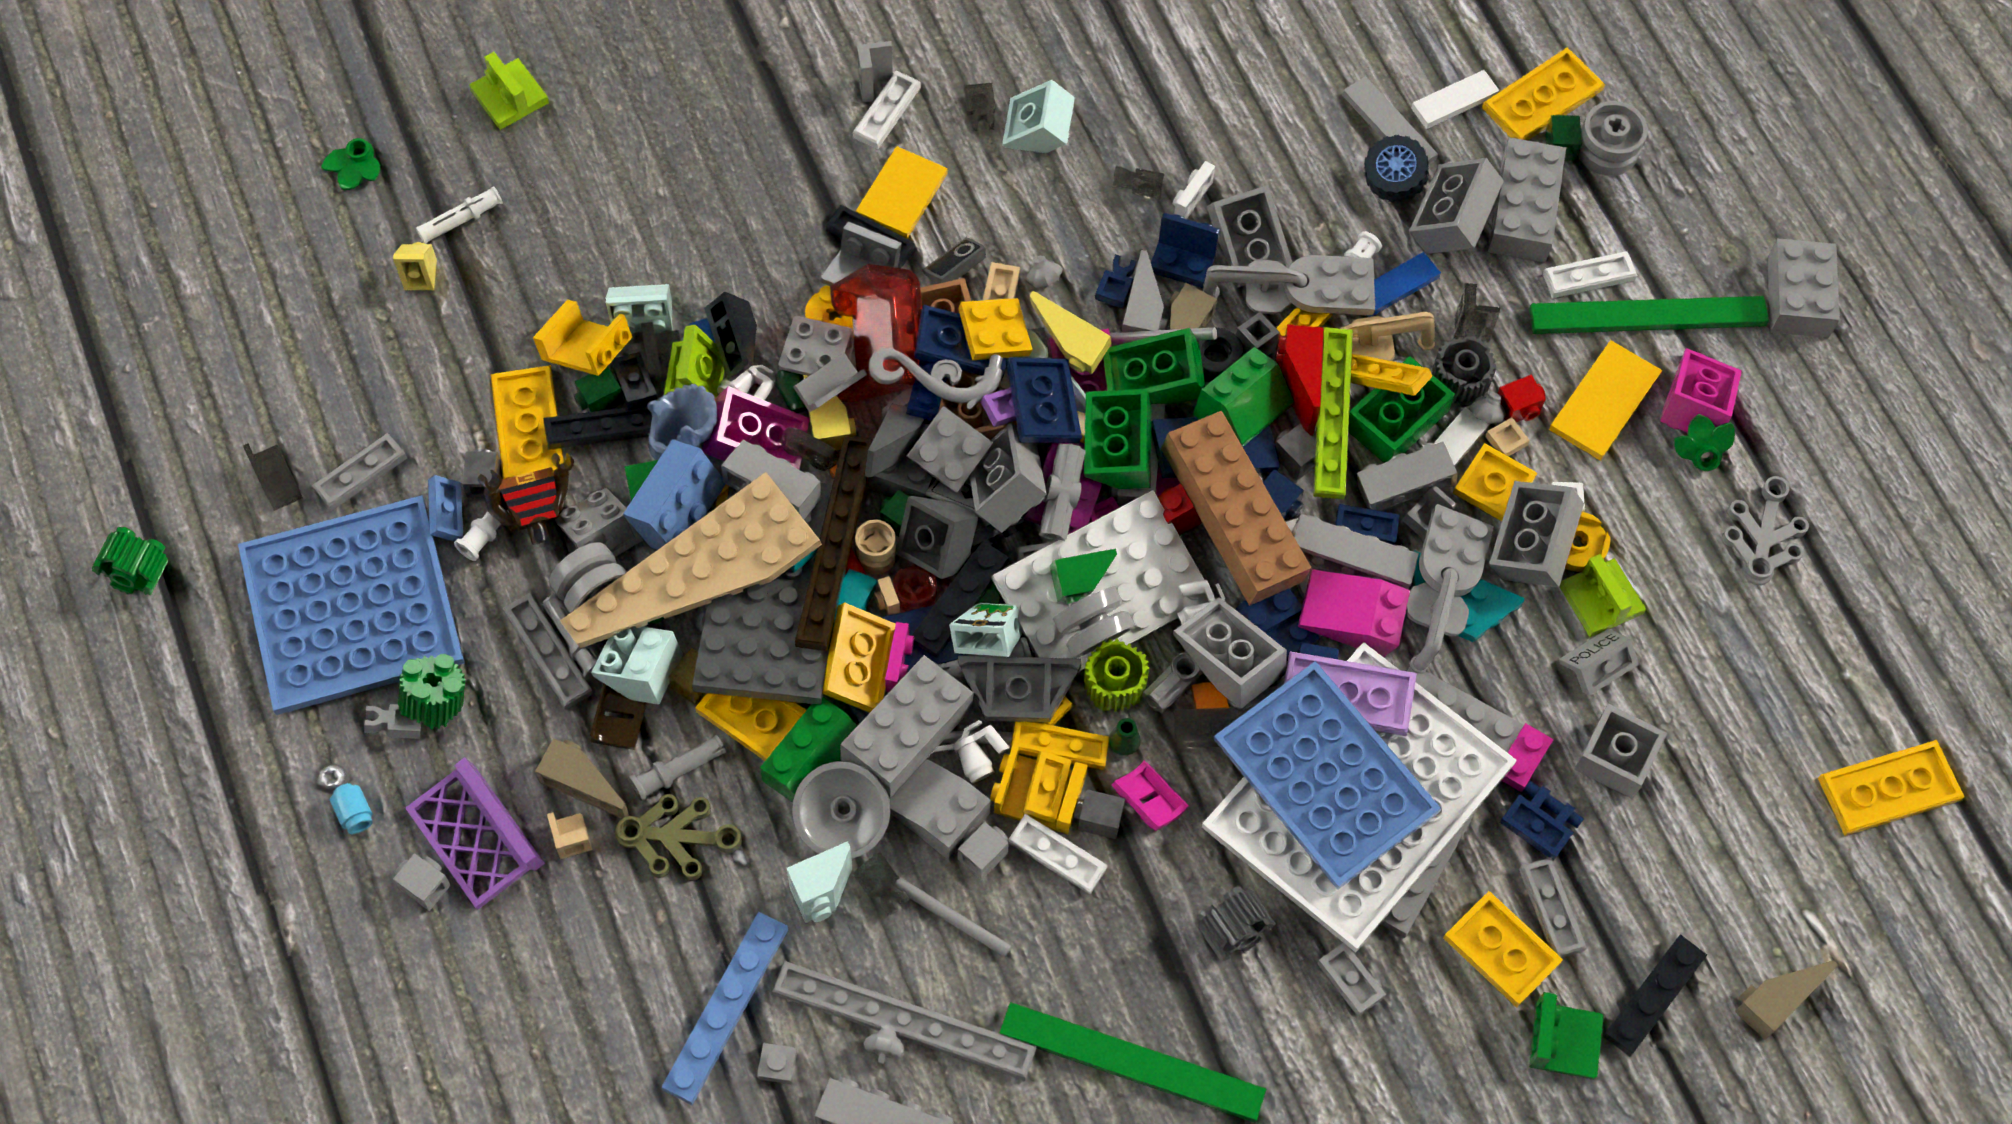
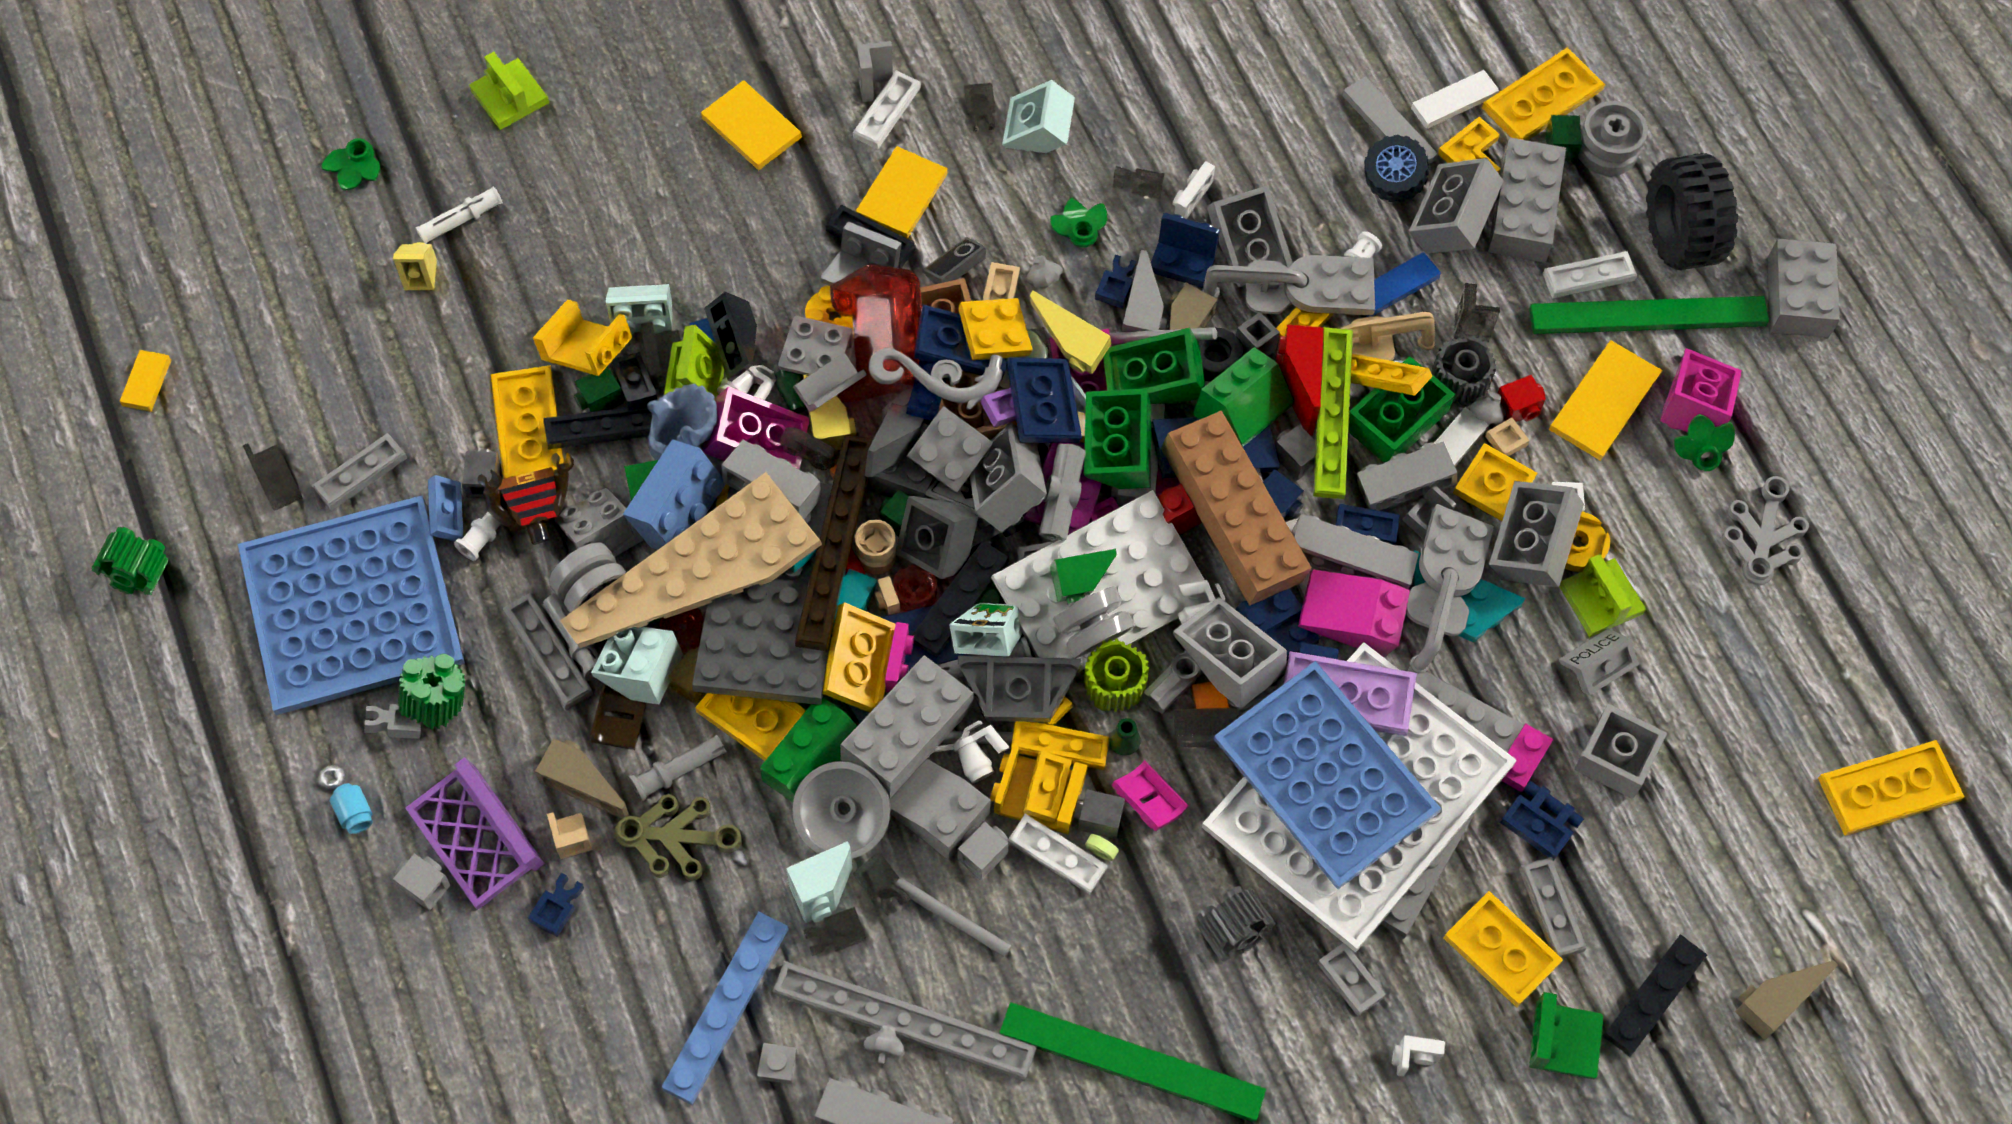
(145, 380): none -> yellow tile
(555, 909): none -> dark blue plate
(688, 638): none -> clear red wheel
(751, 125): none -> yellow tile
(840, 930): none -> clear smoke plate
(1079, 220): none -> green plate
(1101, 847): none -> yellowish green tile
(1422, 1050): none -> white bracket
(1470, 143): none -> yellow plate
(1691, 211): none -> black tyre

